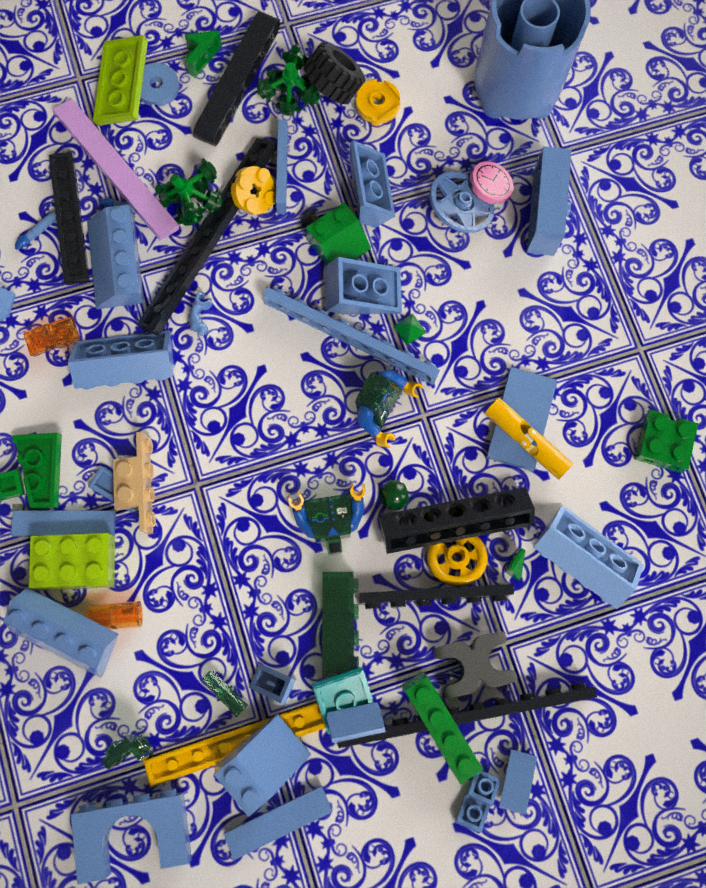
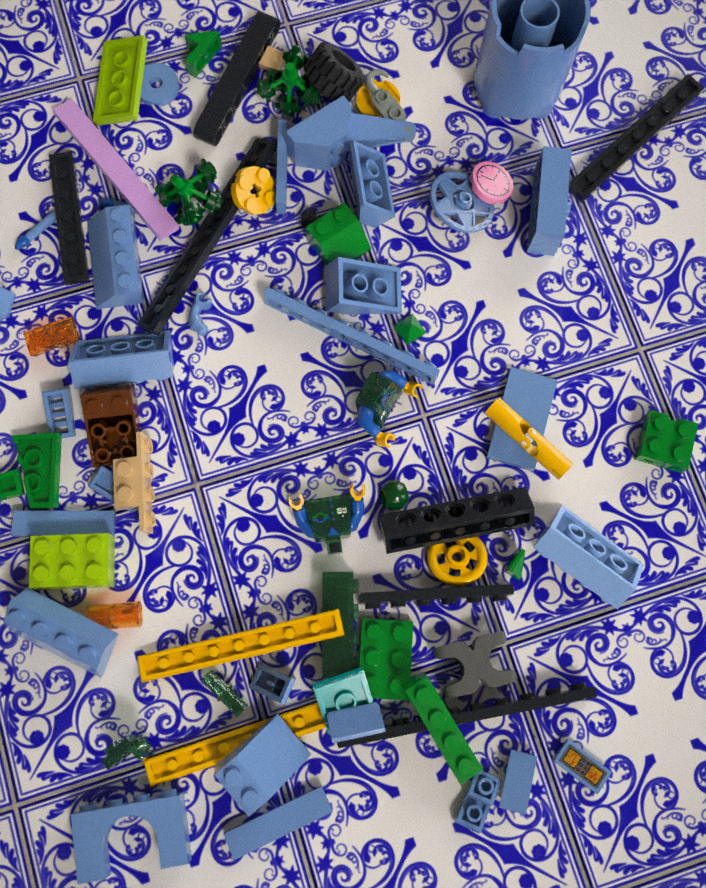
(49, 407): none -> medium blue slope
(111, 423): none -> reddish brown slope
(240, 645): none -> yellow tile
(272, 59): none -> tan tile
(326, 135): none -> medium blue slope
(386, 656): none -> green plate
(582, 766): none -> tile
(635, 138): none -> black plate

